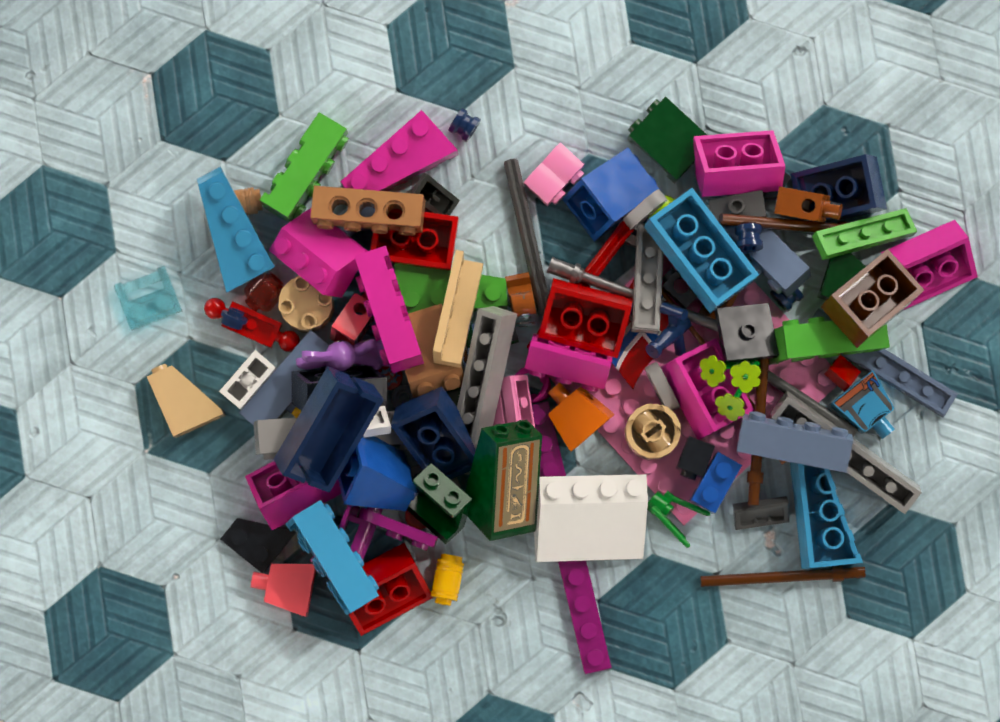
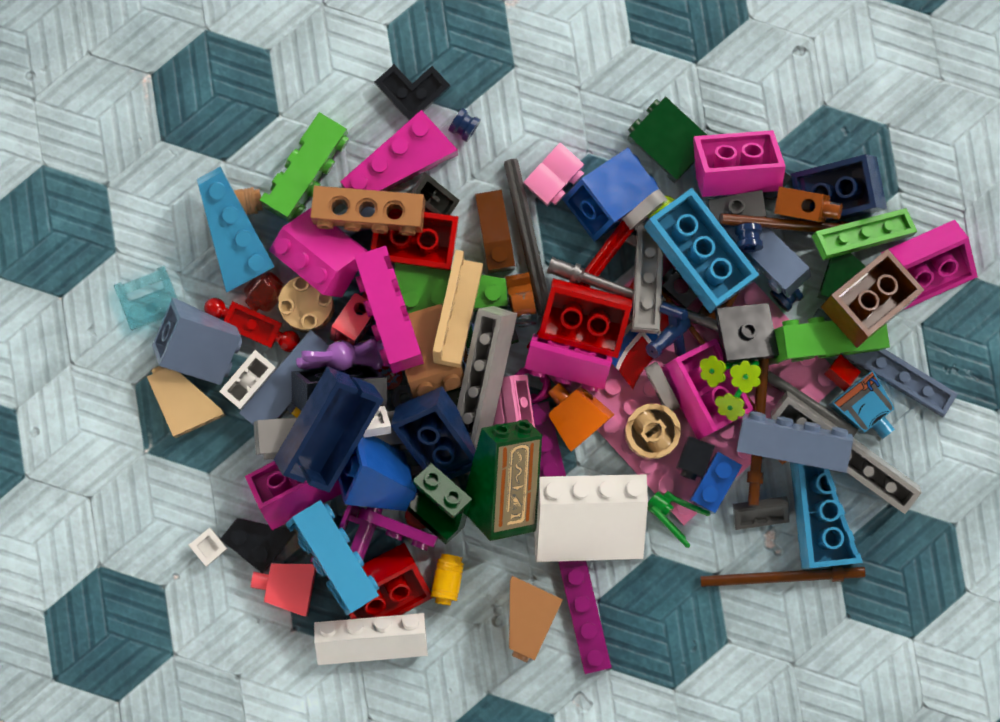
(196, 343): none -> sand blue slope
(208, 546): none -> white plate
(233, 318): dark blue plate -> none
(370, 639): none -> white brick
(415, 96): none -> black plate
(495, 231): none -> reddish brown slope
(529, 618): none -> medium nougat slope

